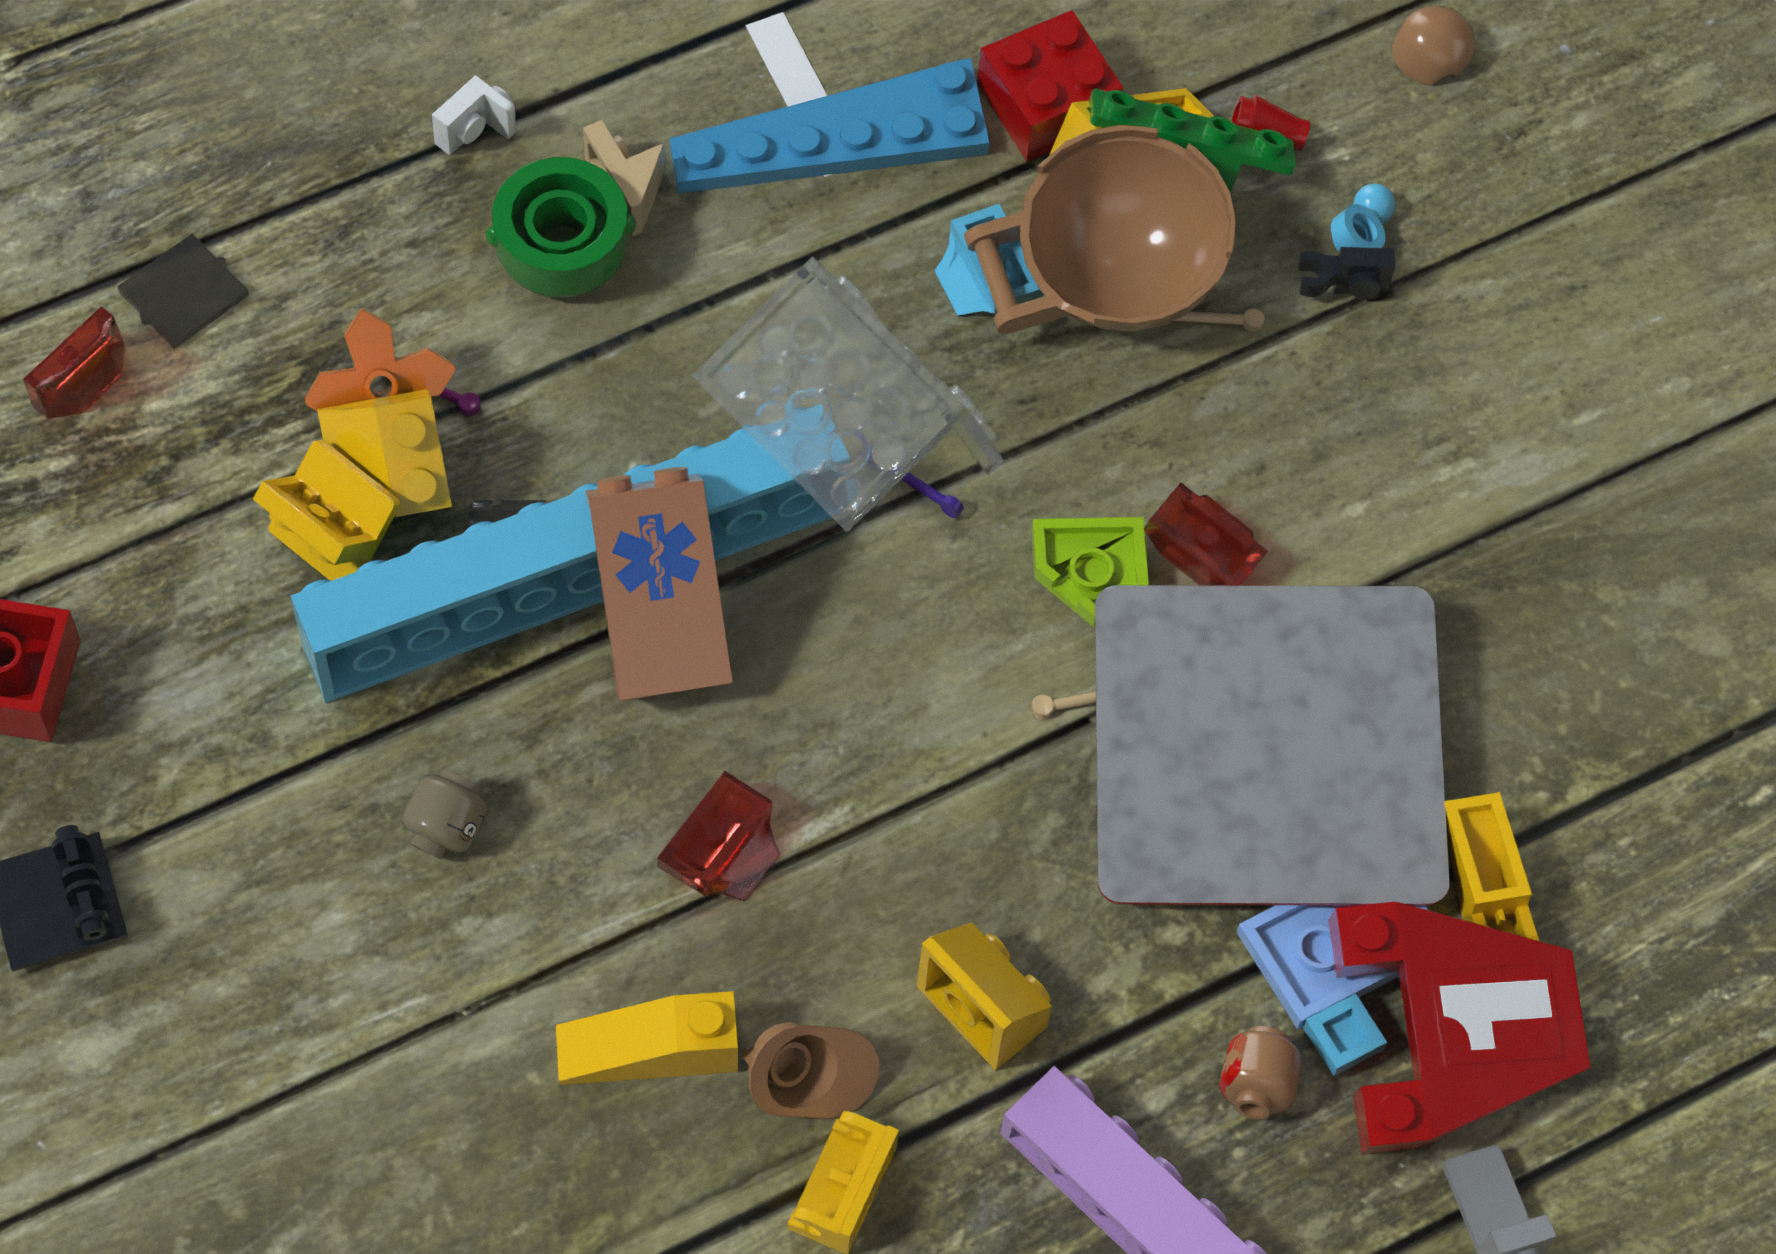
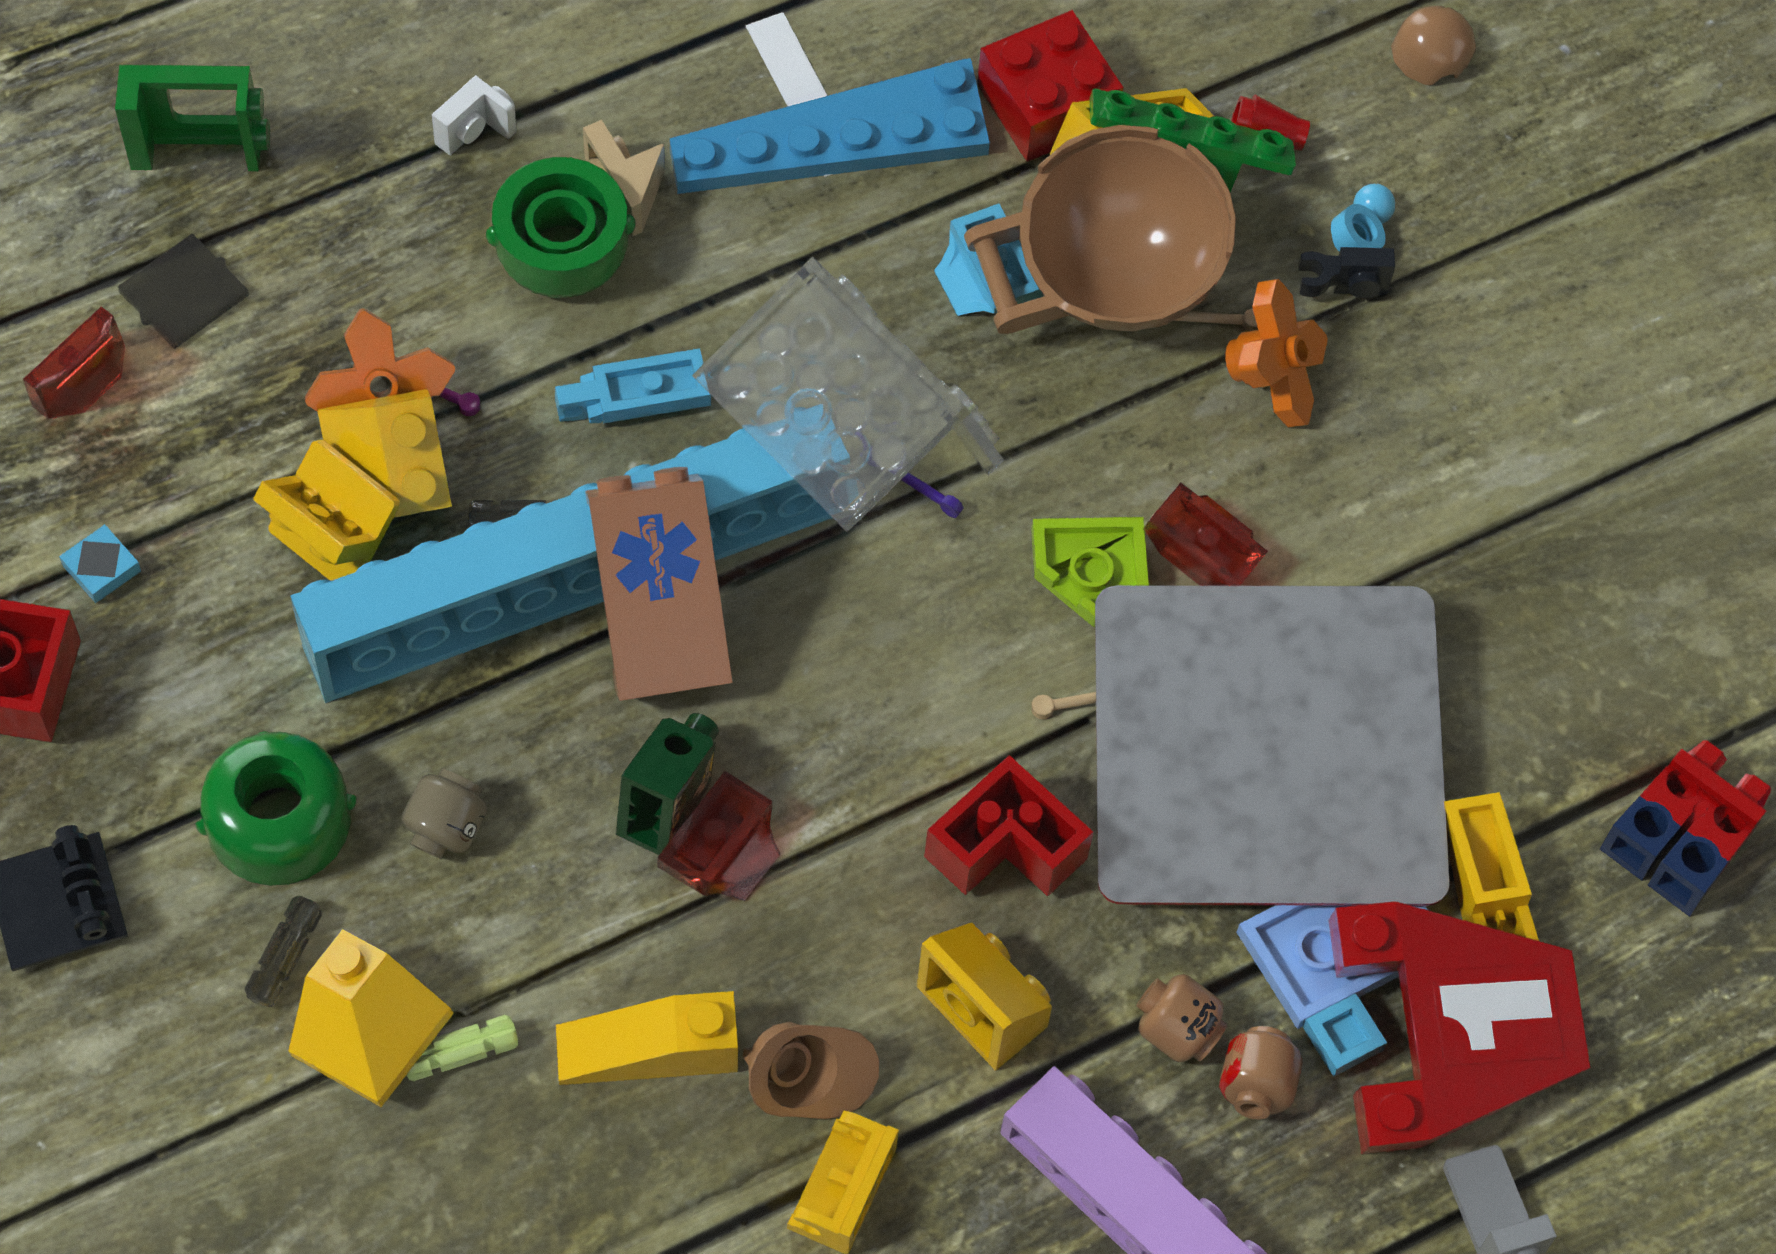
(100, 563): none -> medium azure tile
(149, 117): none -> green window
(283, 951): none -> clear smoke axle
(284, 847): none -> green piece
(364, 1018): none -> yellow slope
(465, 1046): none -> yellowish green axle
(634, 389): none -> medium azure hinge
(666, 781): none -> dark green torso
(1012, 820): none -> red brick
(1181, 1018): none -> medium nougat head
(1278, 353): none -> orange plant
(1702, 808): none -> hips

